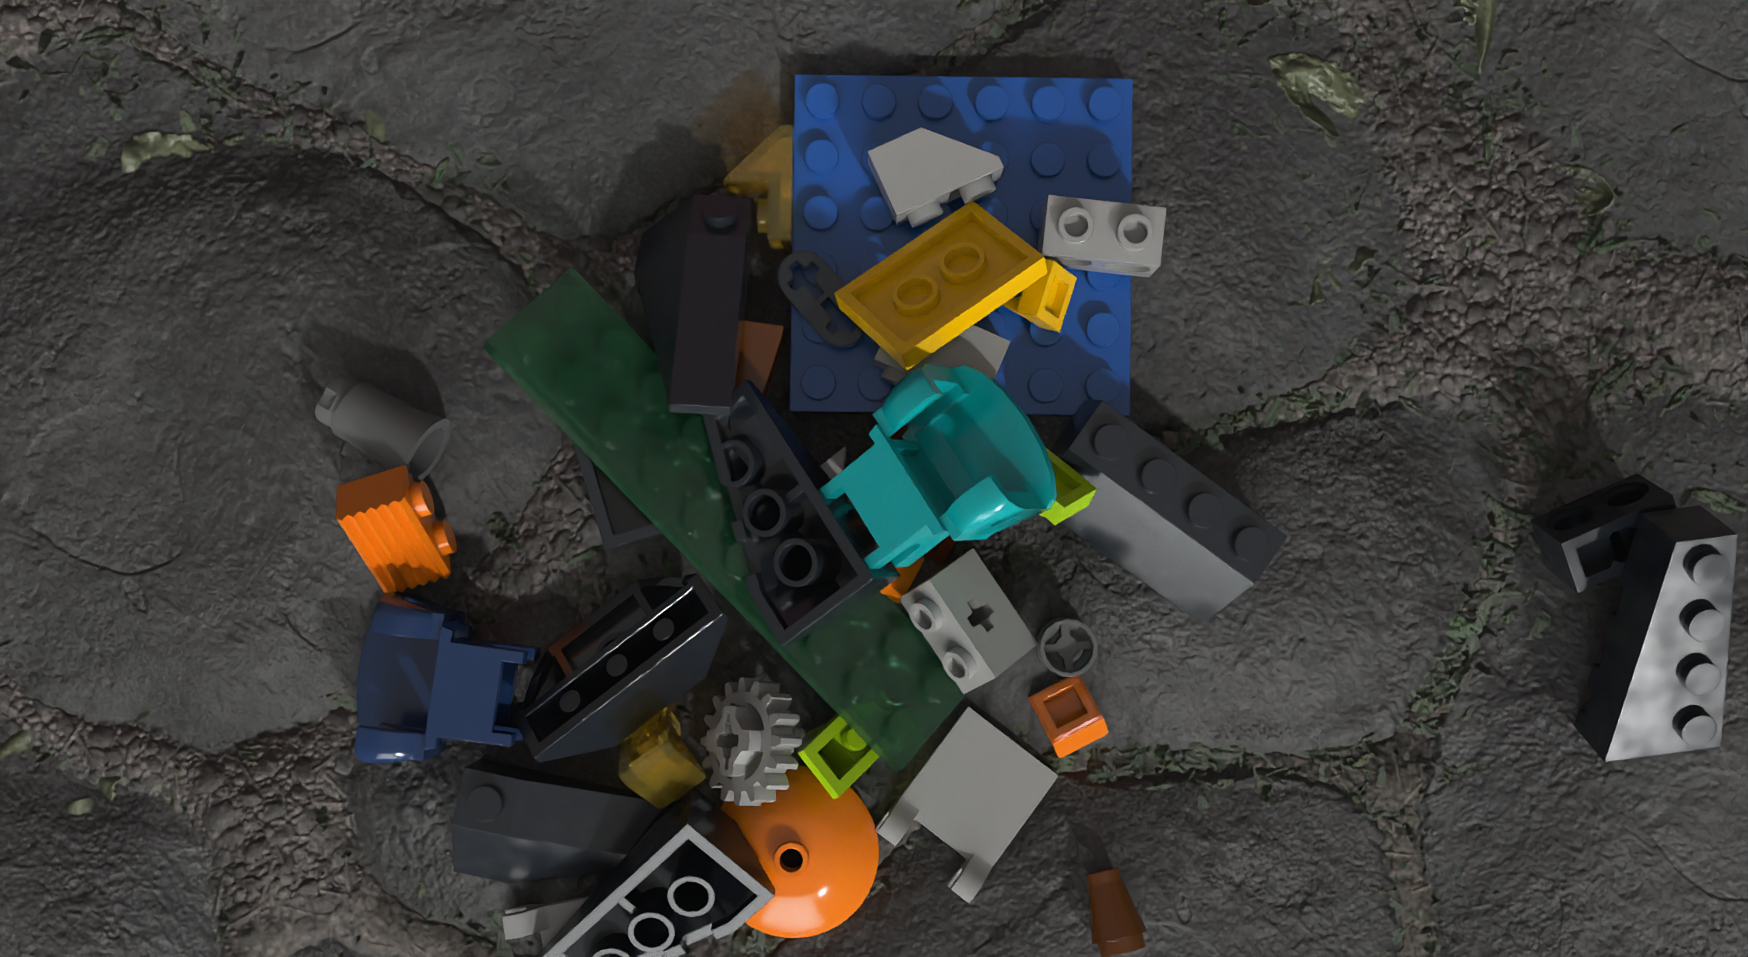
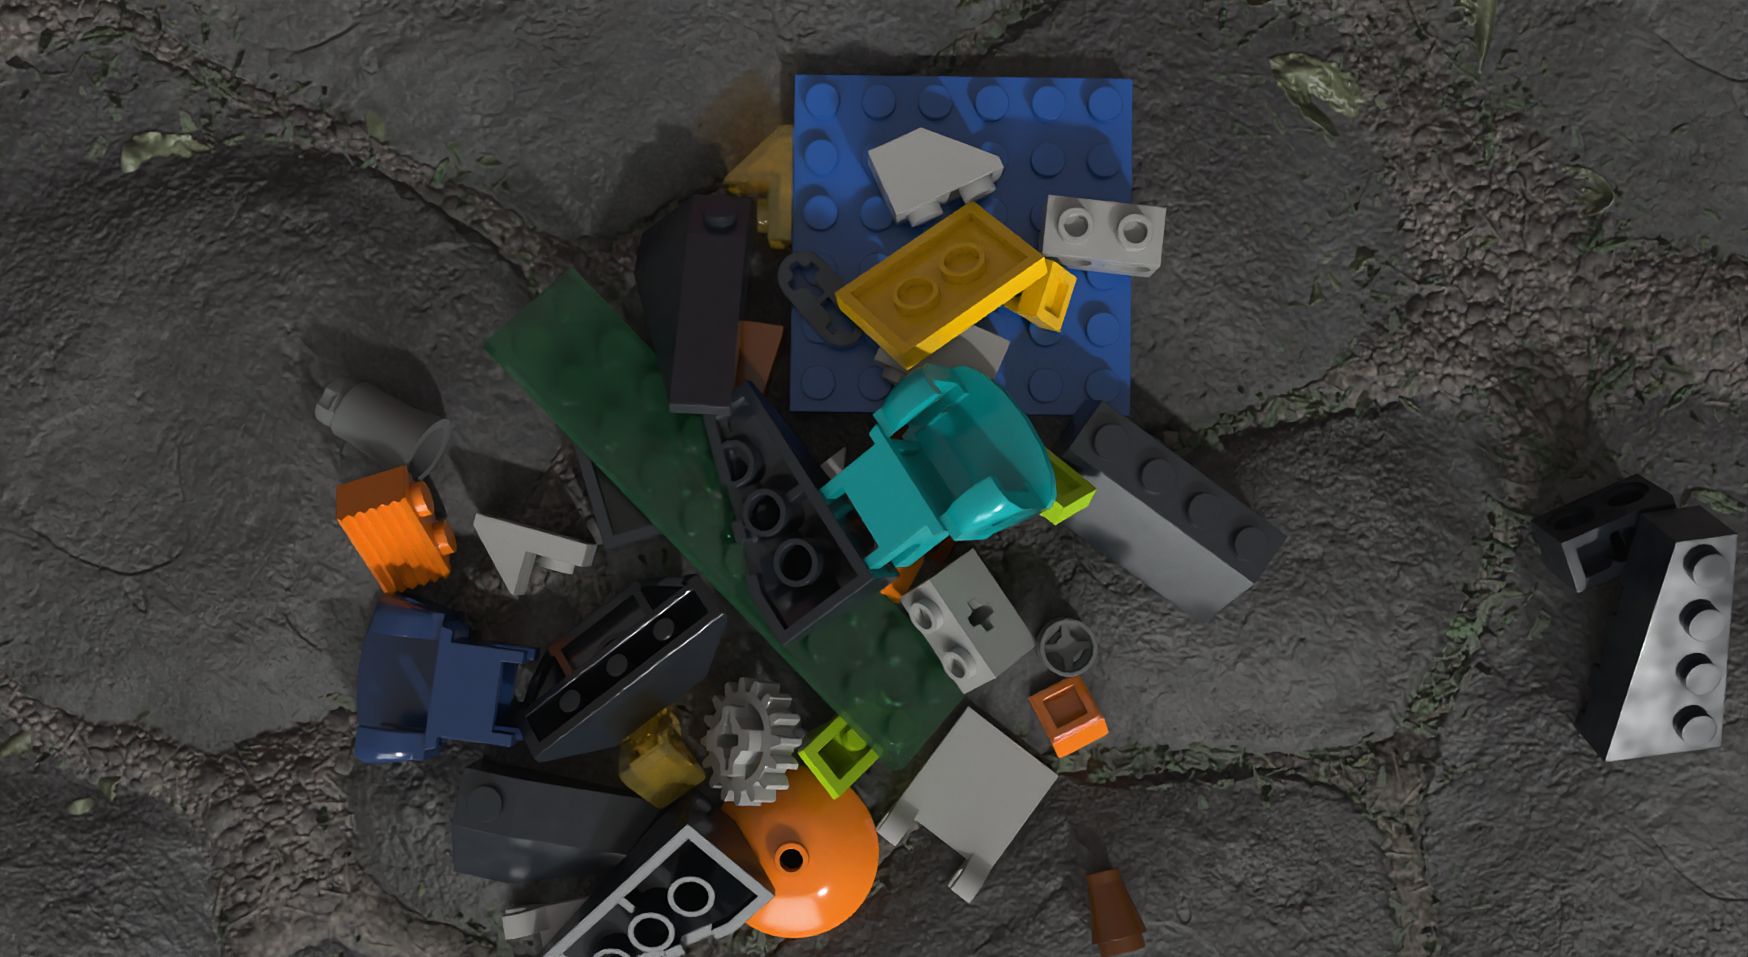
(515, 547): none -> light grey slope

